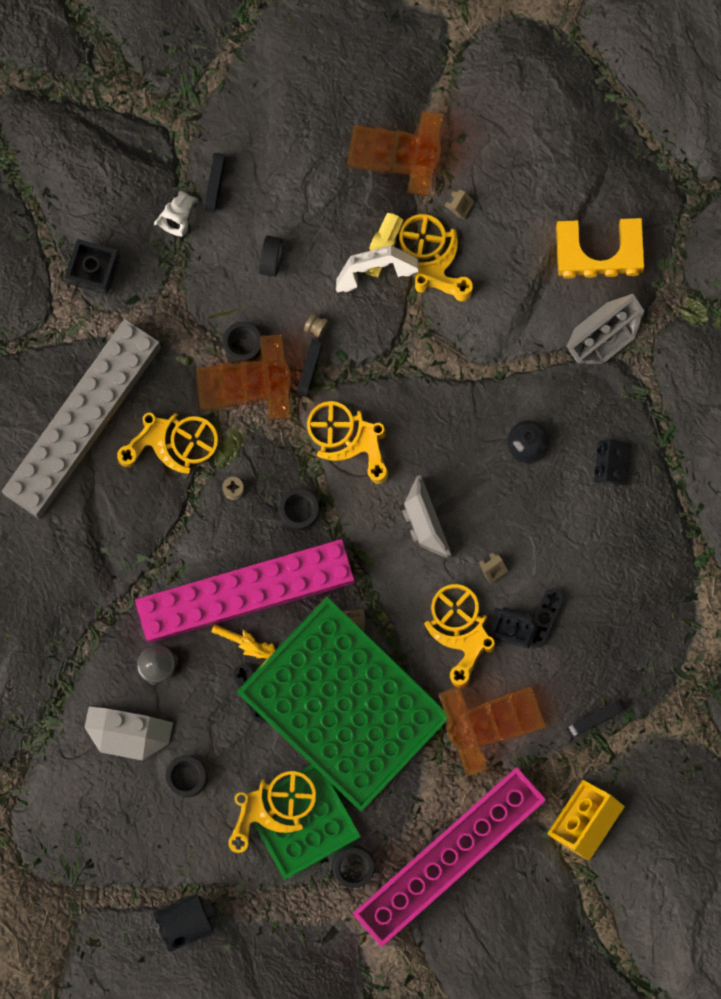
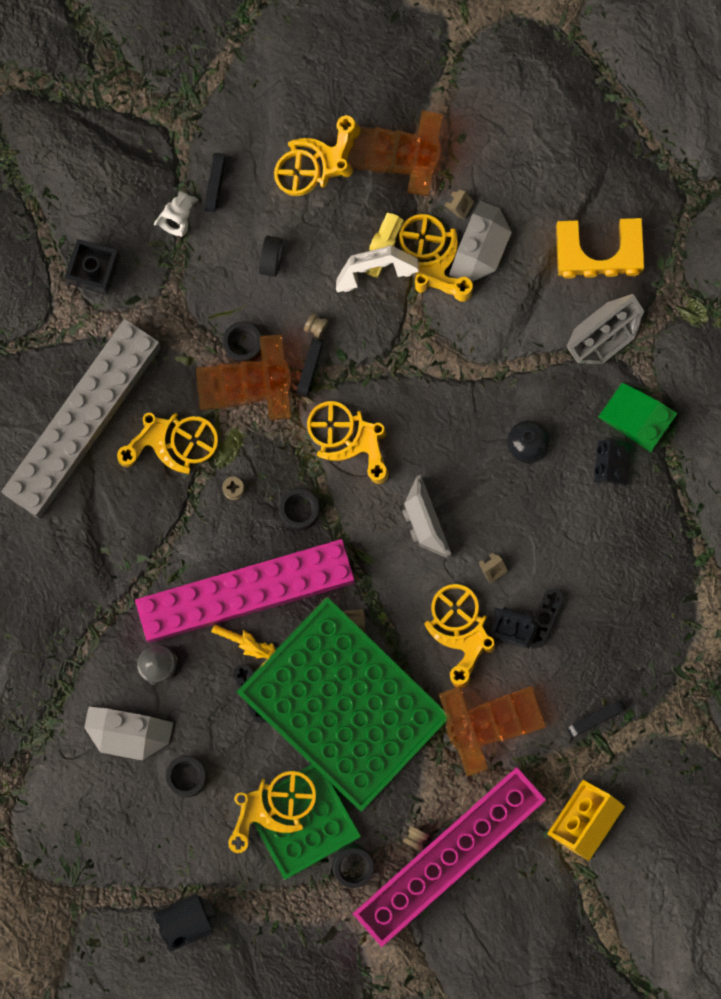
(333, 158): none -> yellow piece
(415, 838): none -> dark tan wheel
(481, 244): none -> light grey wedge
(638, 416): none -> green slope

